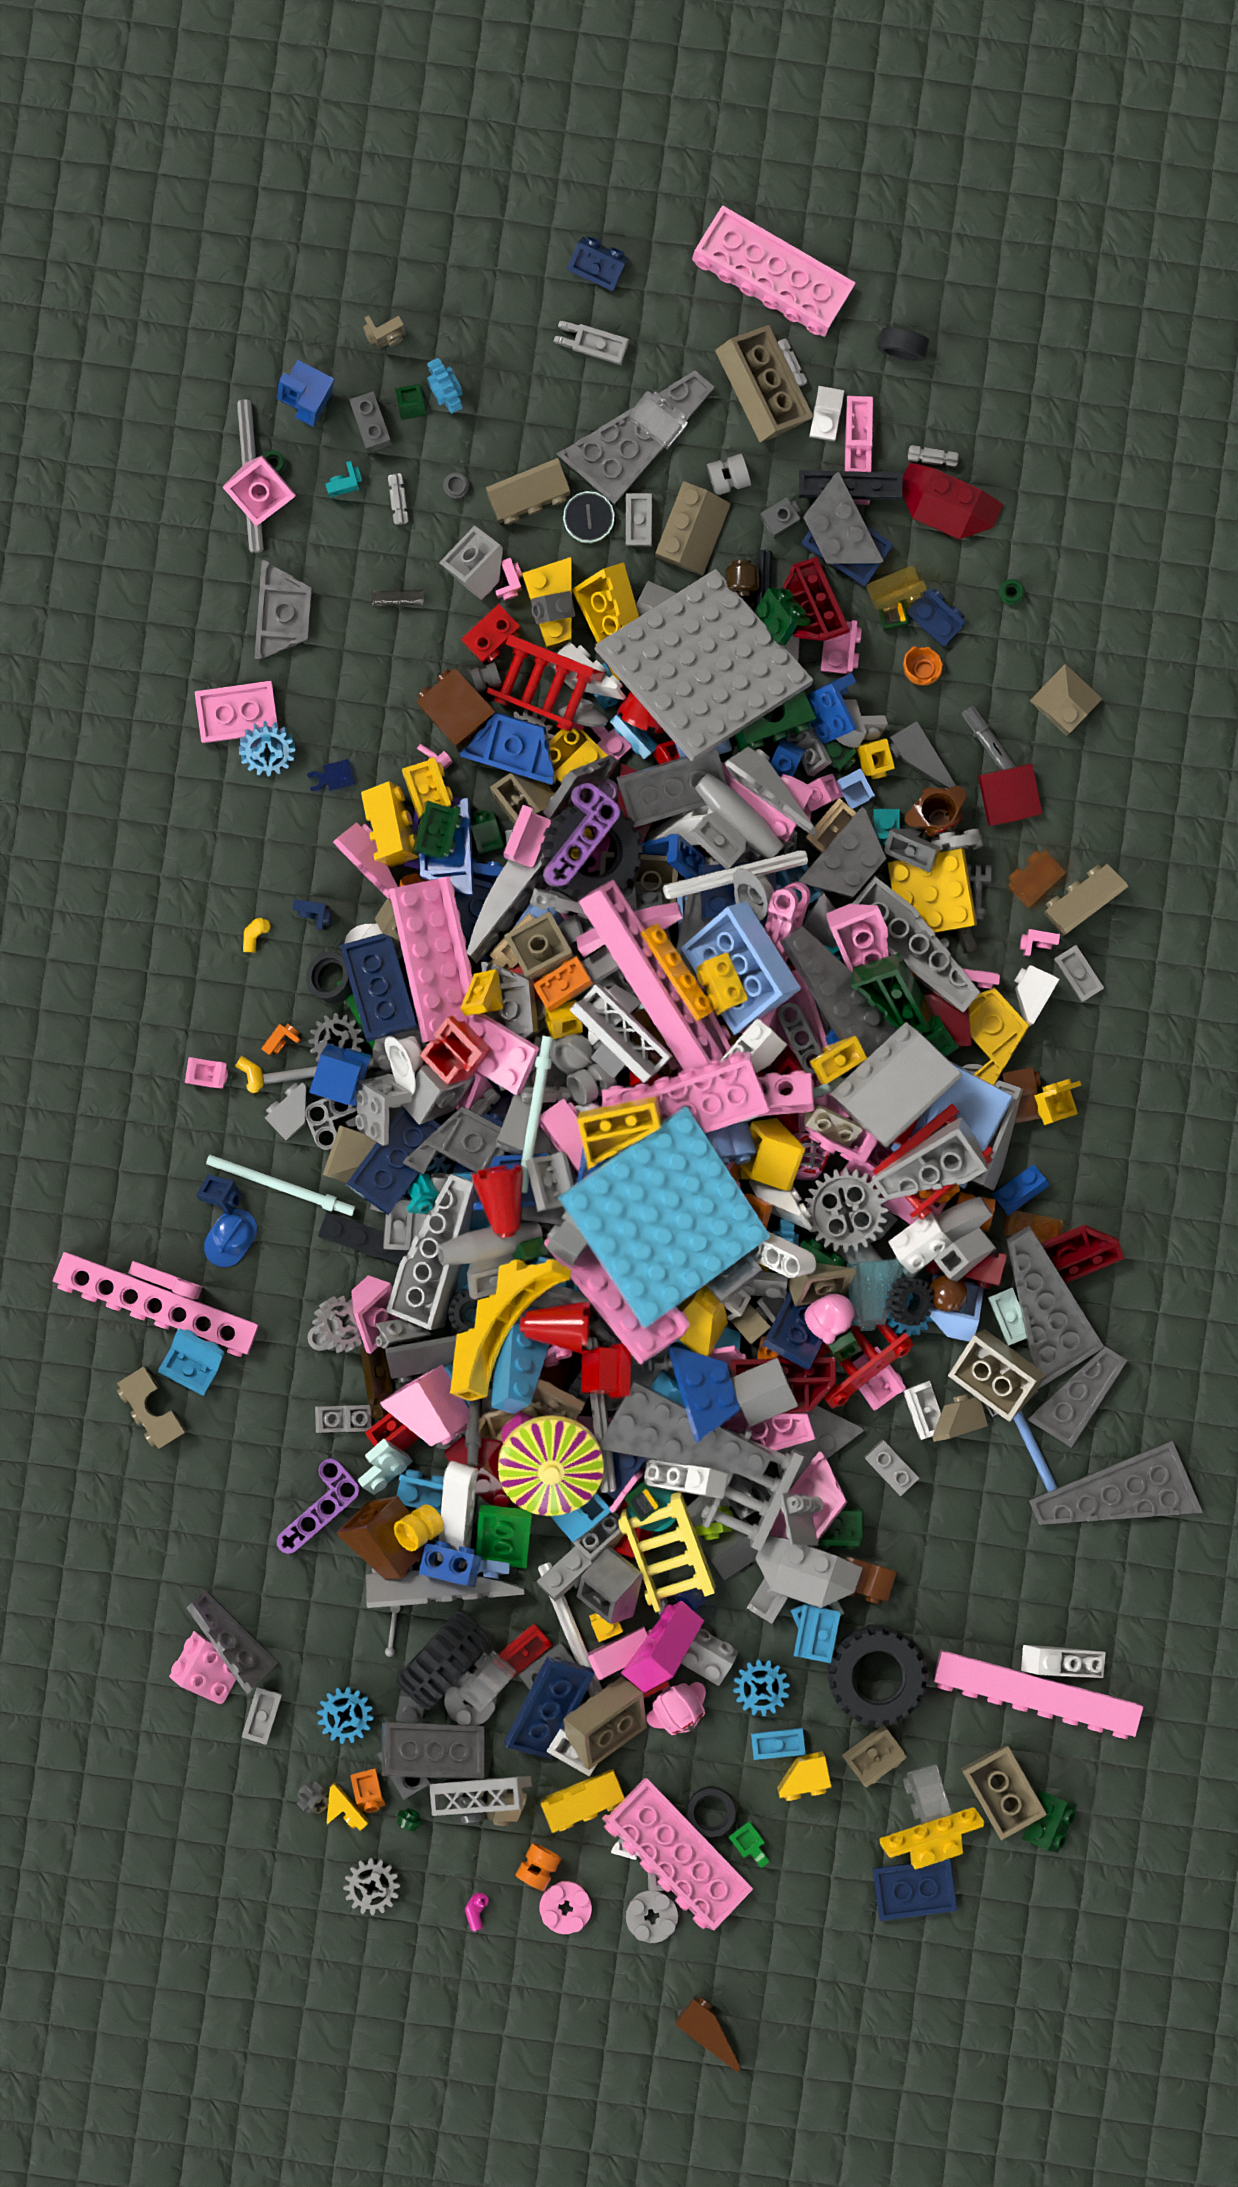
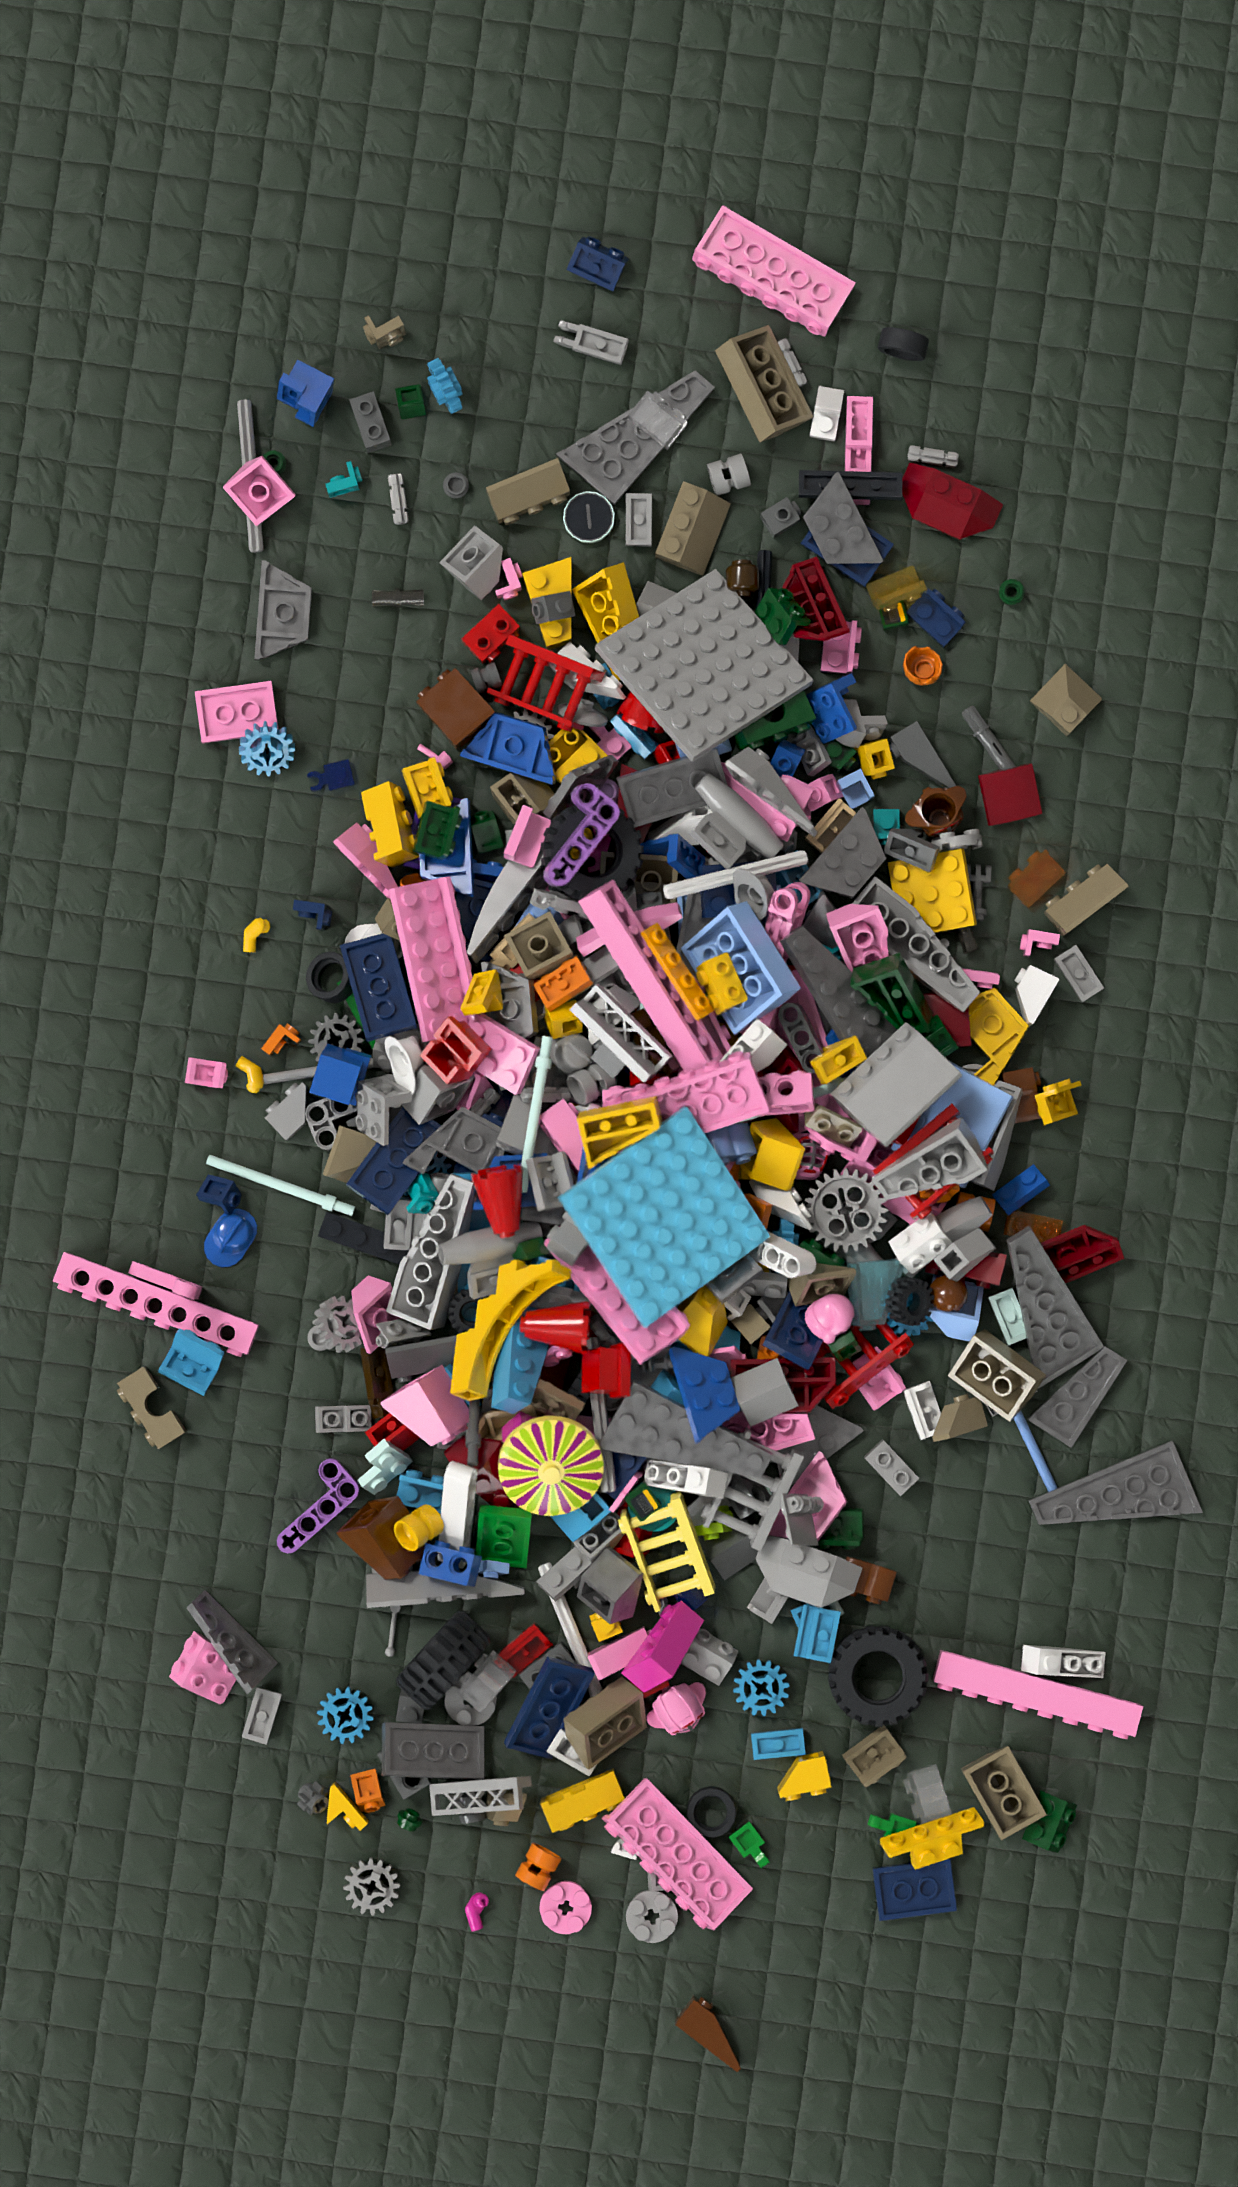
(893, 1825): none -> green plate

